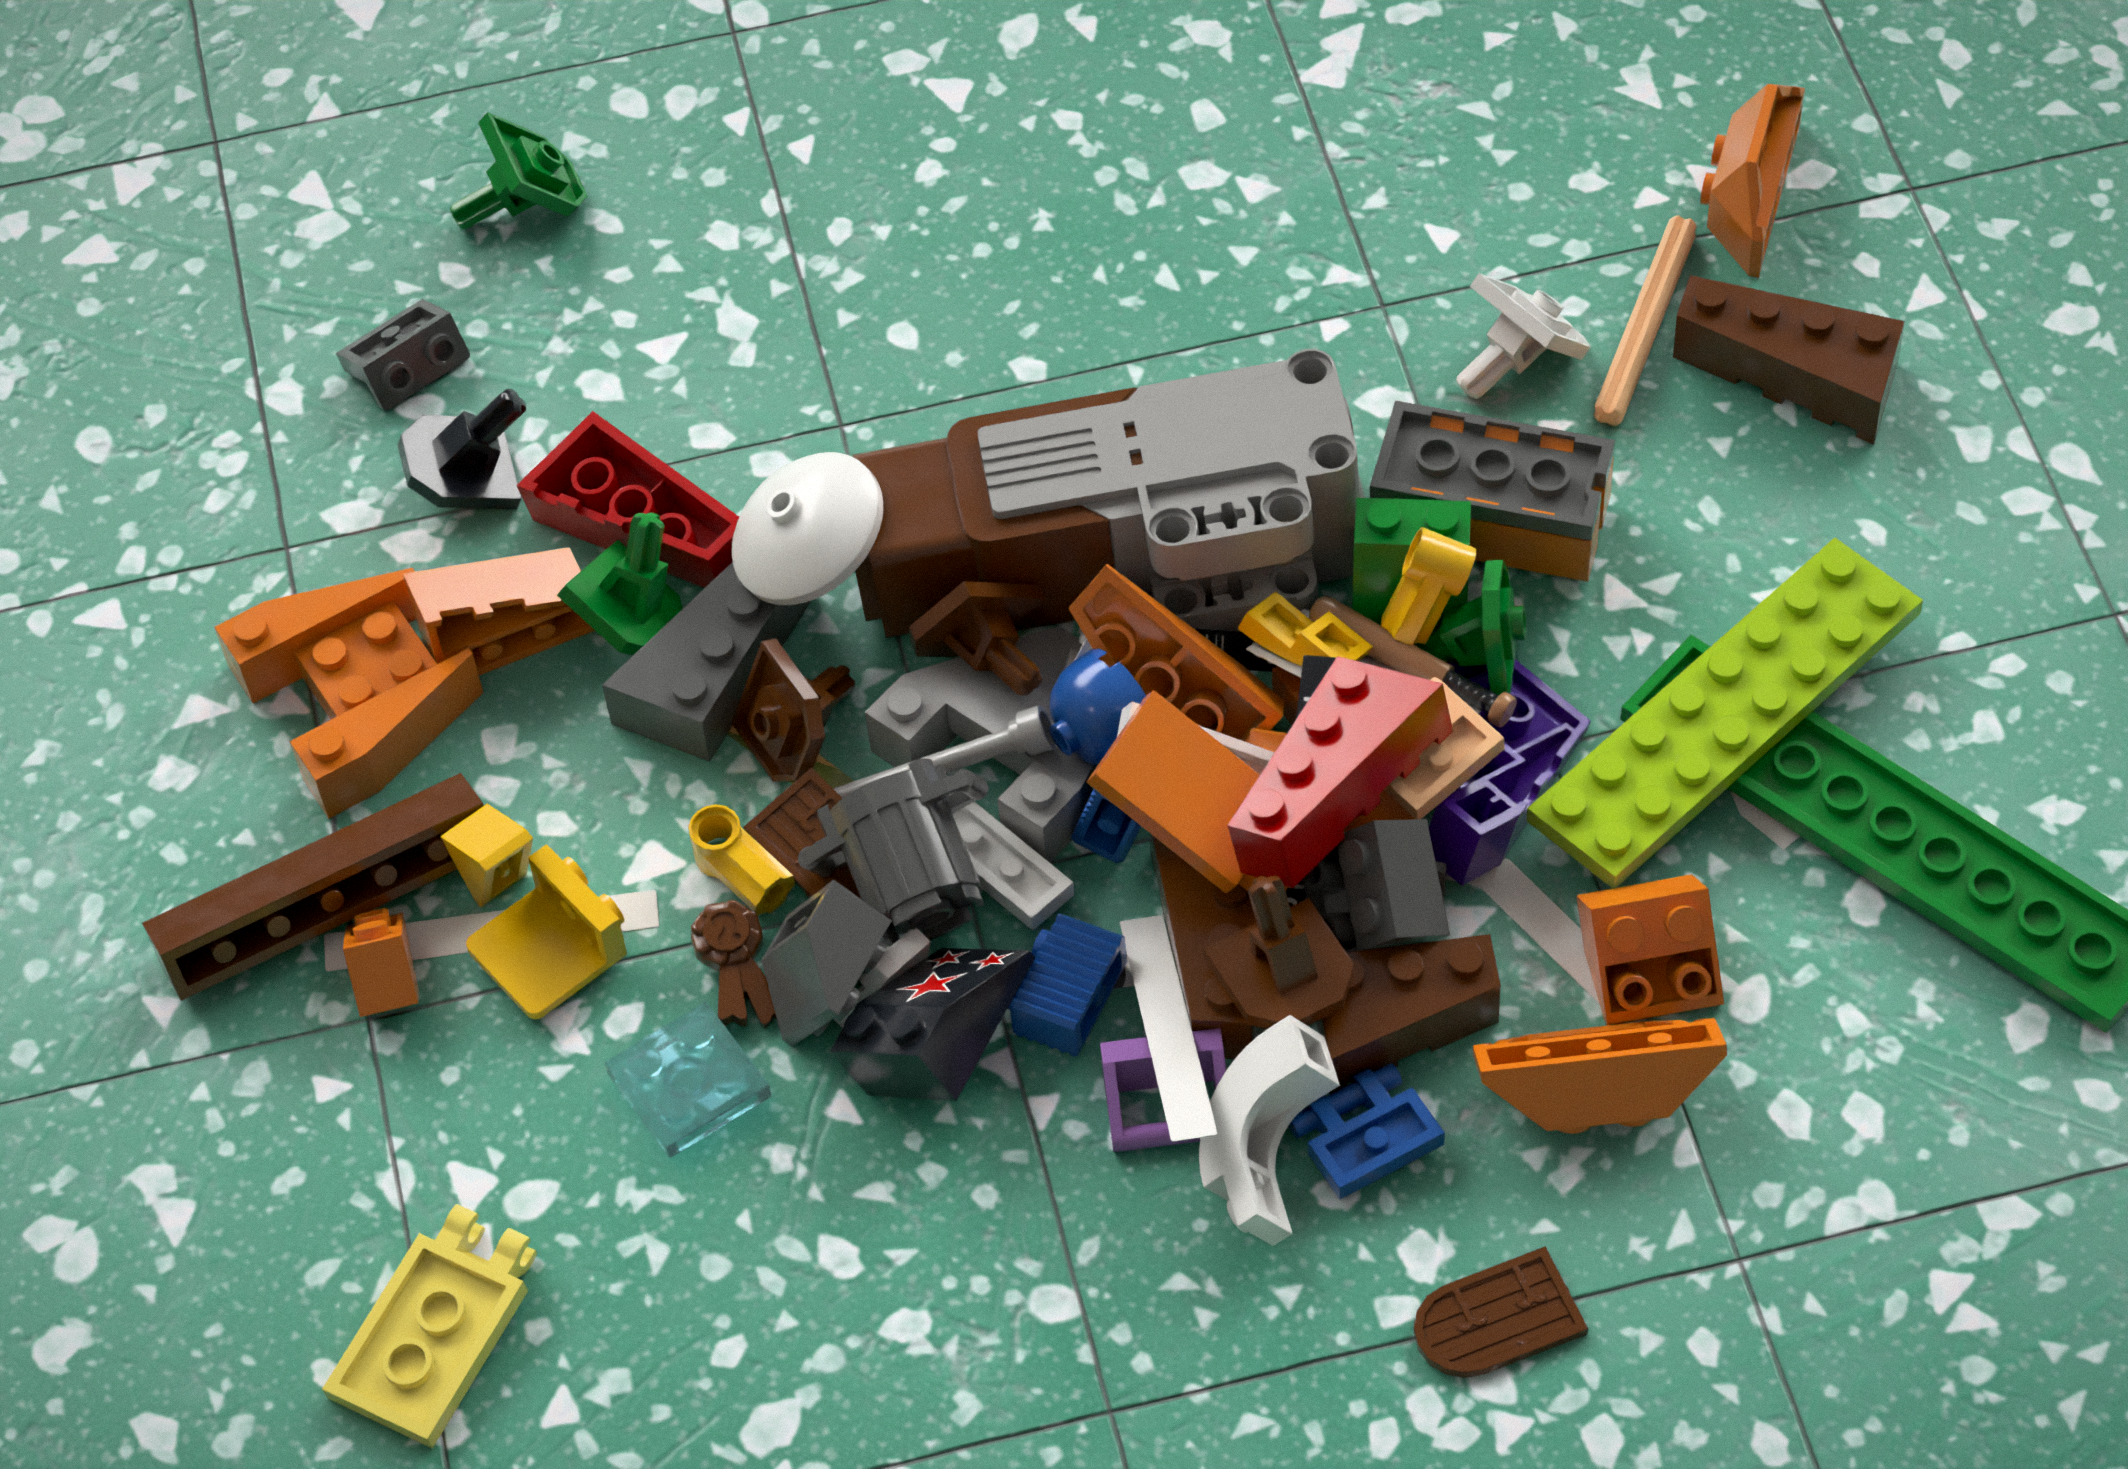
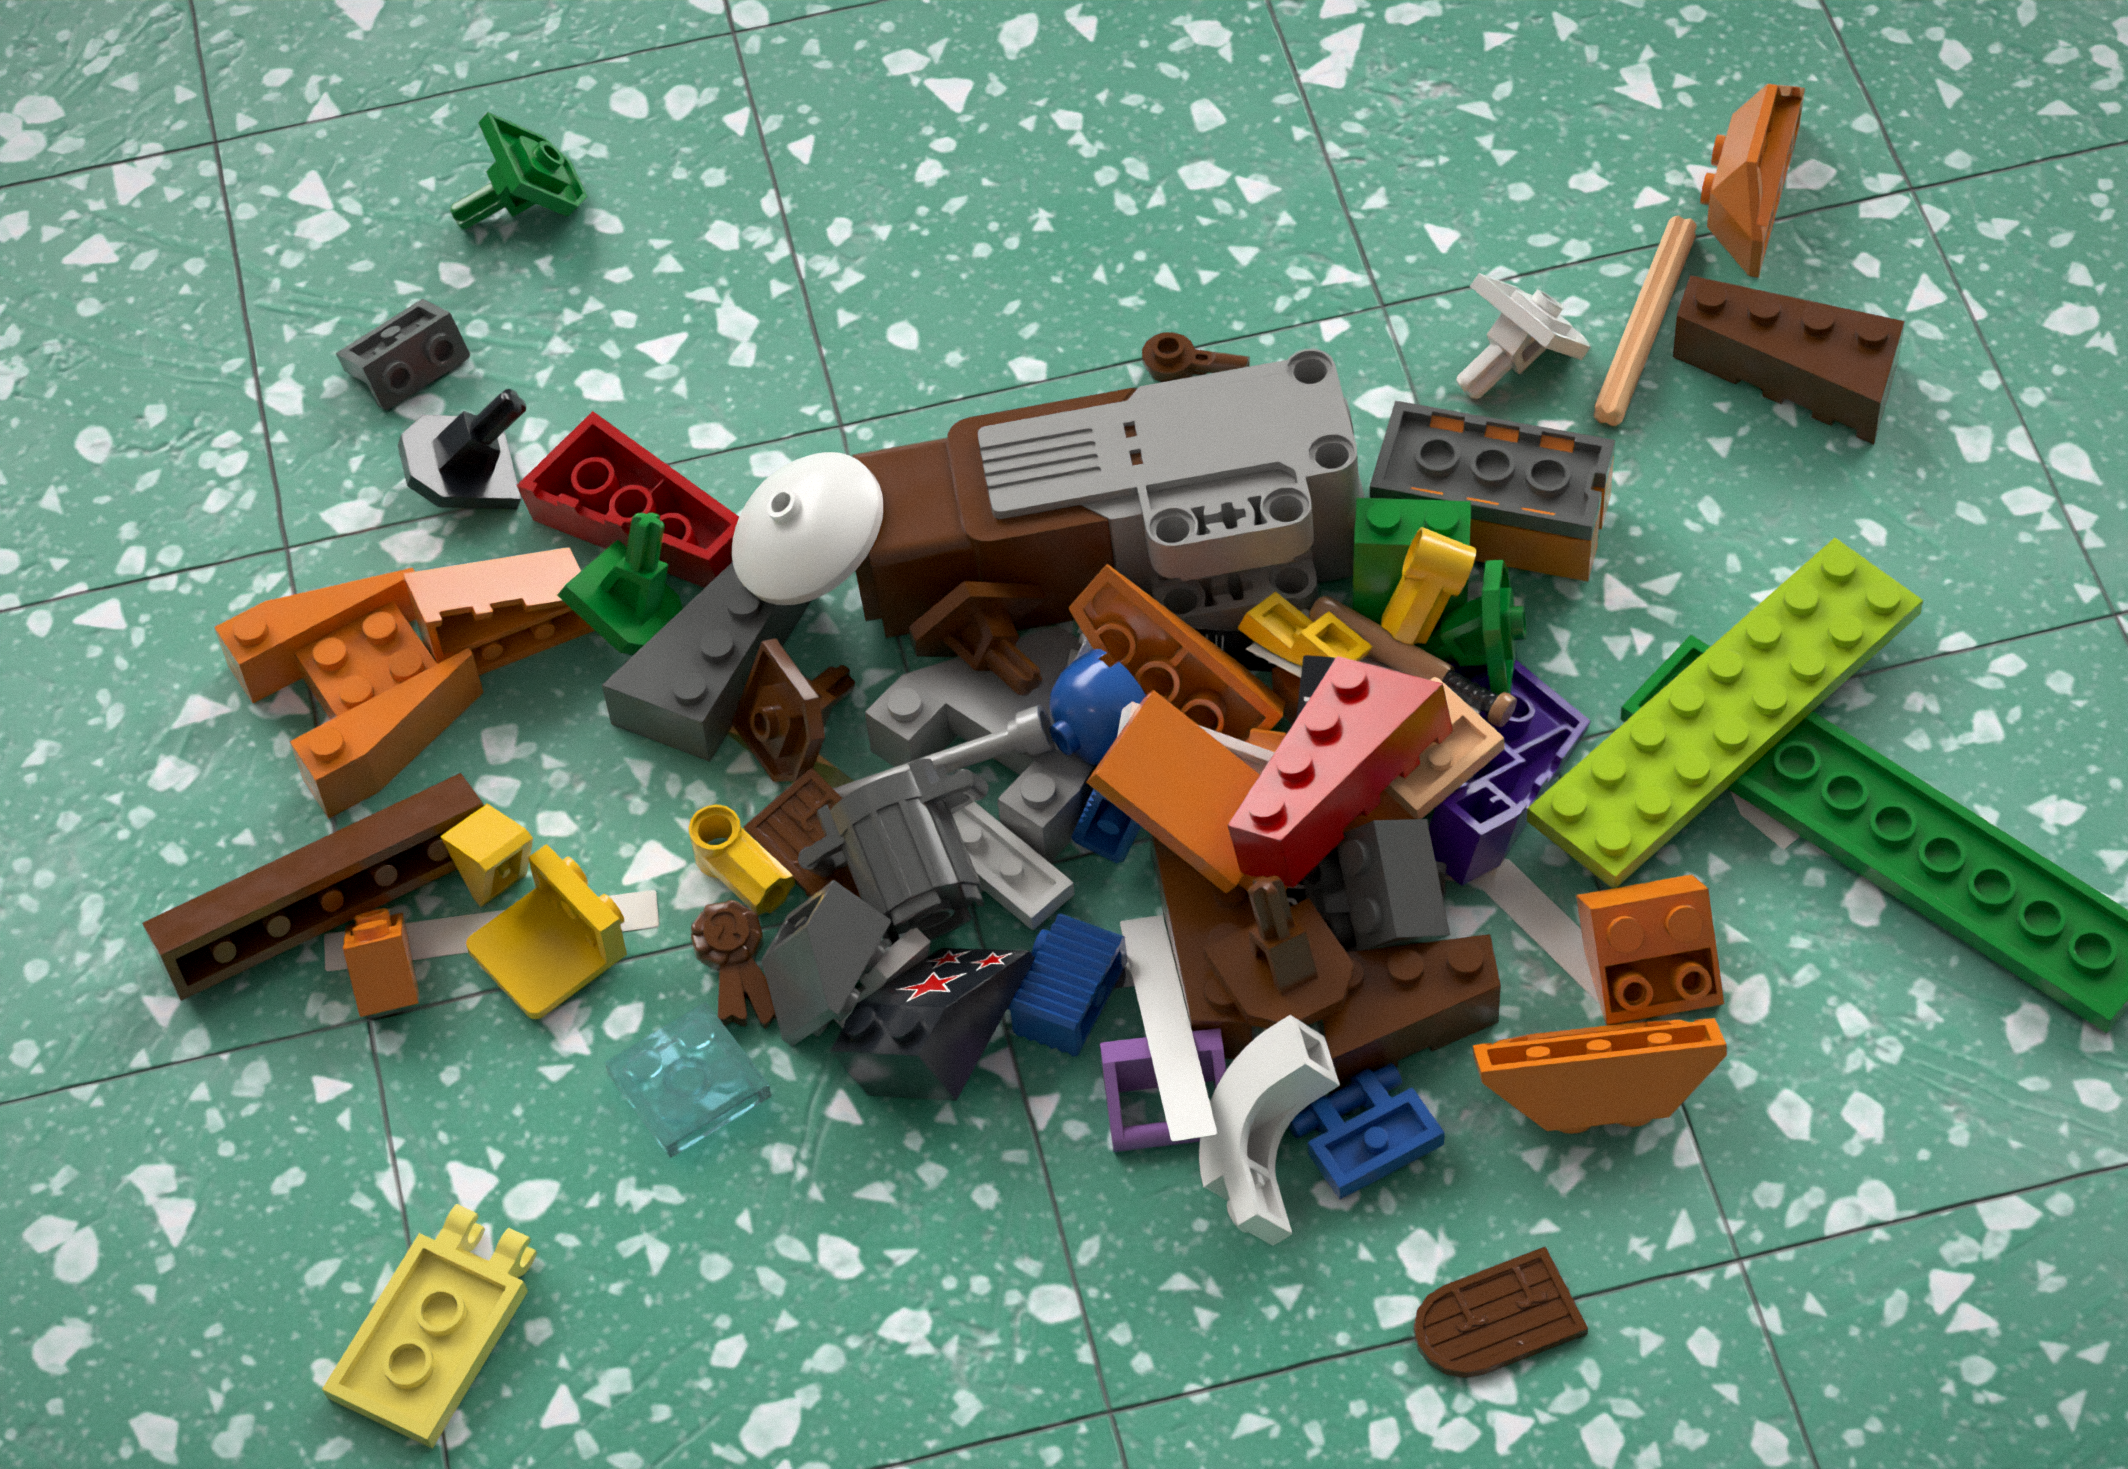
(1173, 357): none -> reddish brown plate

